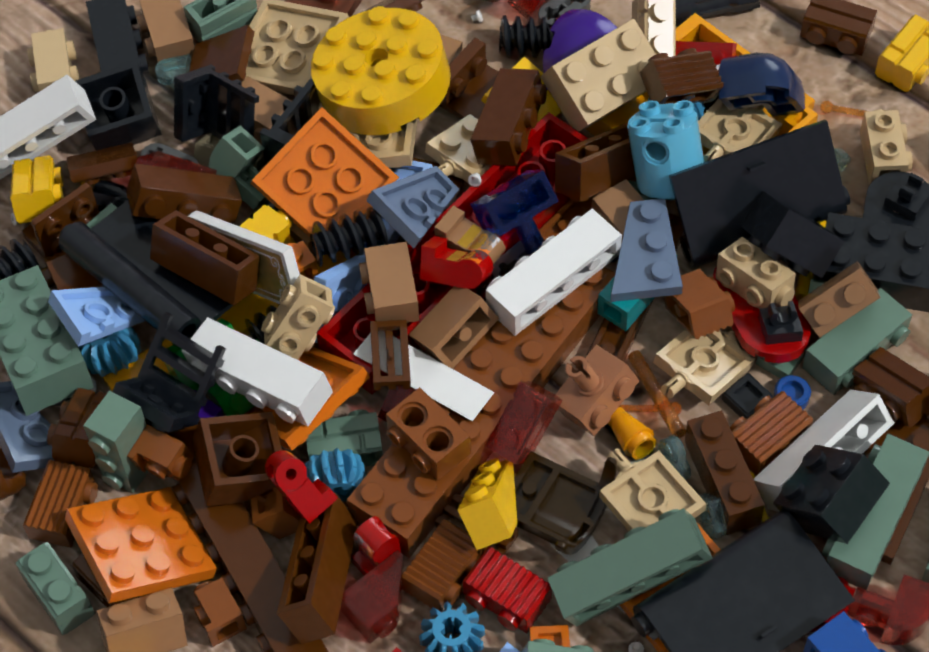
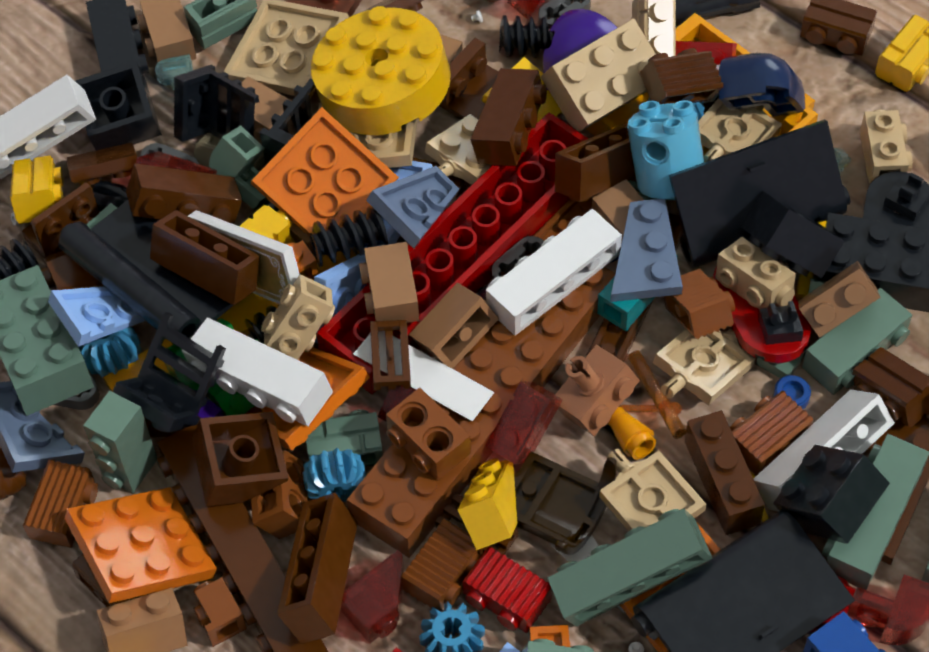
(51, 58): tan brick -> none
(55, 588): sand green brick -> none
(69, 436): reddish brown brick -> none
(161, 455): dark orange brick -> none
(226, 52): reddish brown tile -> none
(291, 480): red leg -> none
(374, 545): red leg -> none
(452, 265): red leg -> none
(468, 236): medium nougat leg -> none
(474, 180): white piece -> none
(515, 206): clear blue brick -> none
(675, 453): clear light blue tile -> none
(713, 518): clear light blue tile -> none
(745, 395): black tile -> none
(827, 107): clear orange hinge -> none

